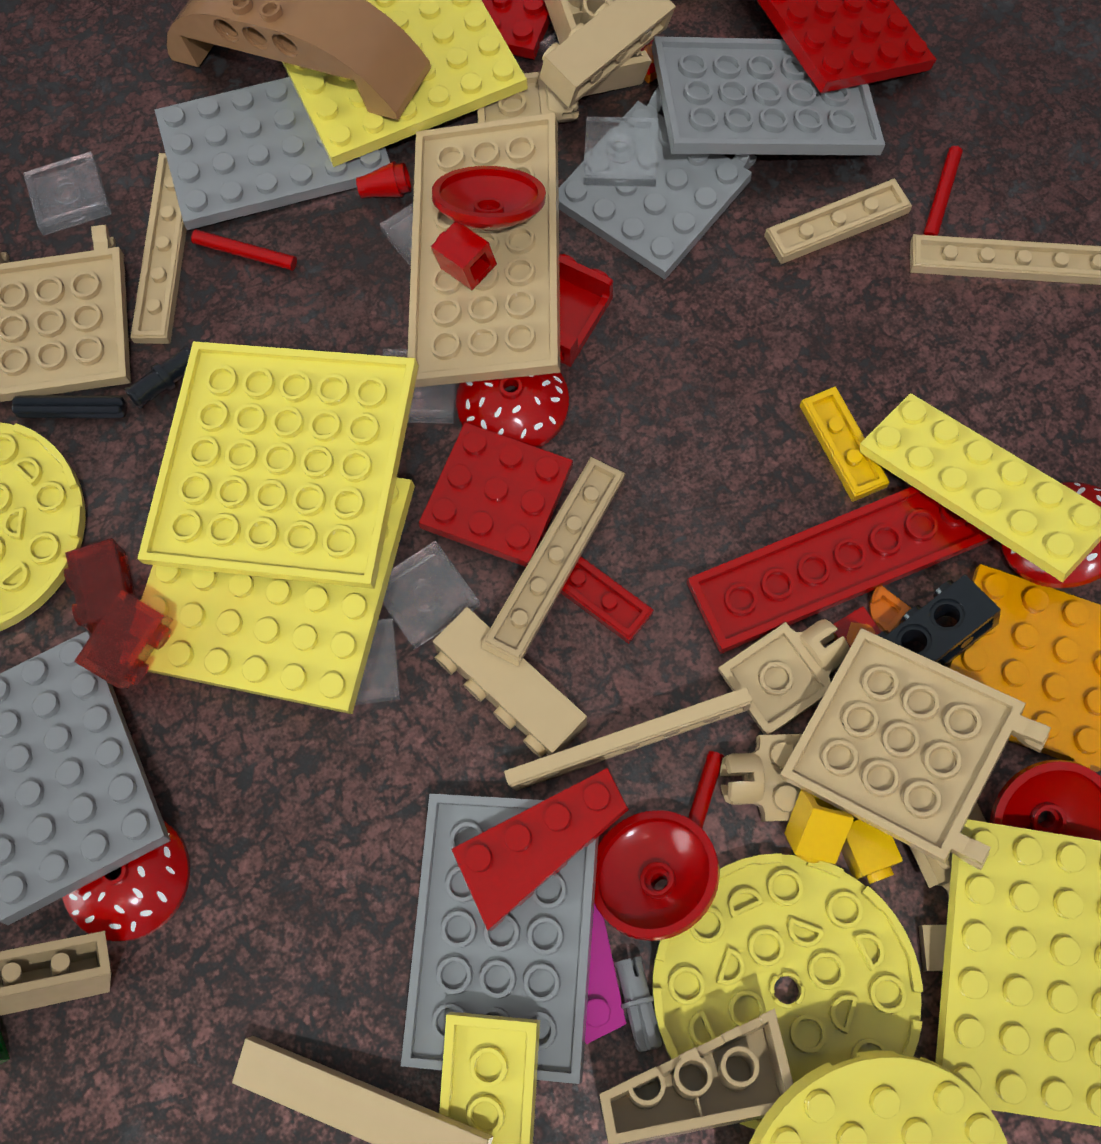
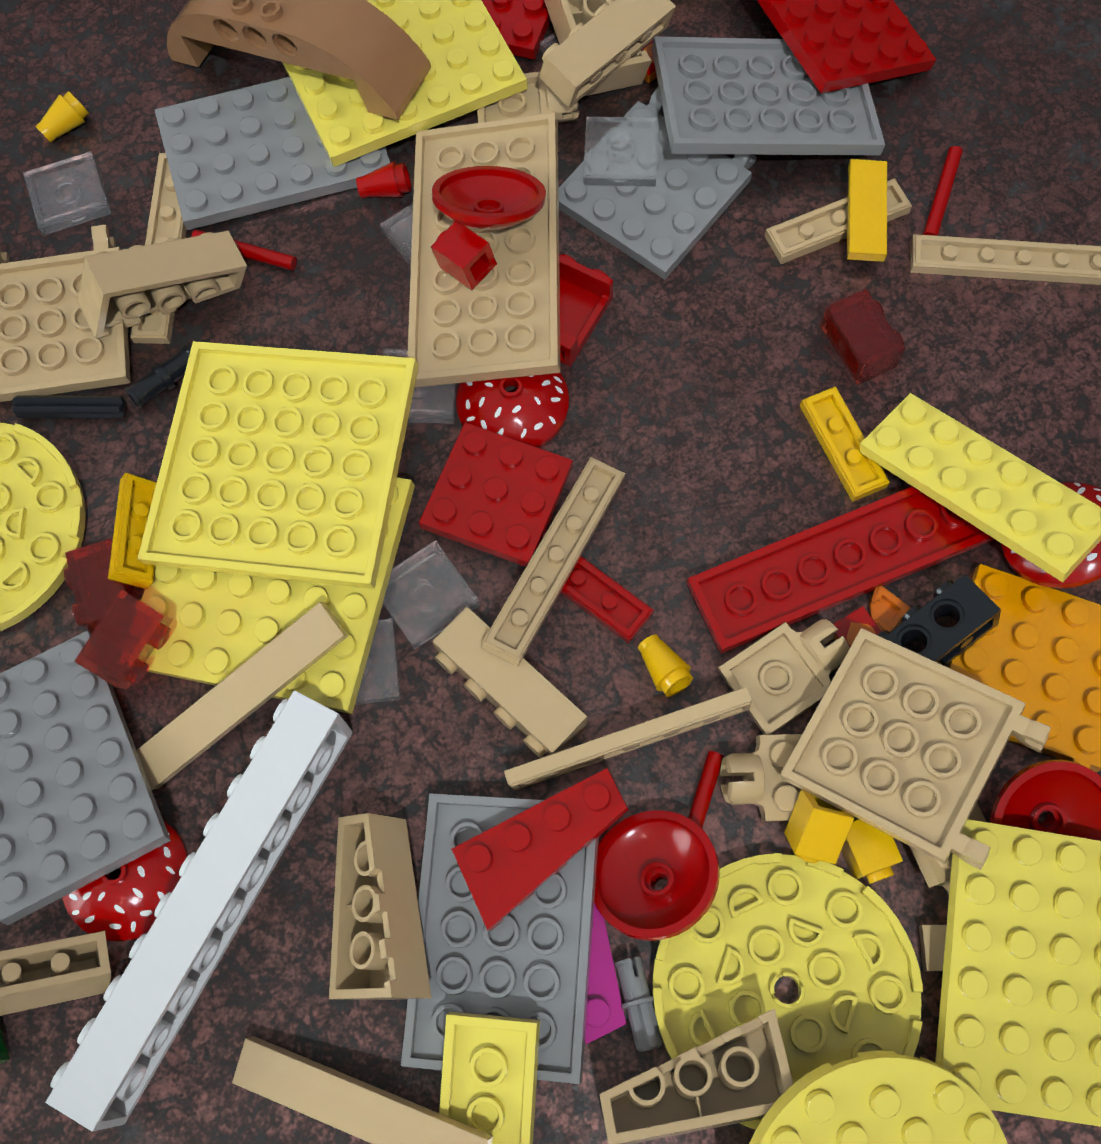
(62, 117): none -> yellow cone
(130, 522): none -> yellow tile
(157, 277): none -> tan wedge
(199, 917): none -> white brick
(240, 694): none -> tan tile
(376, 914): none -> tan wedge
(665, 666): none -> yellow cone
(862, 336): none -> clear red brick
(867, 210): none -> yellow tile

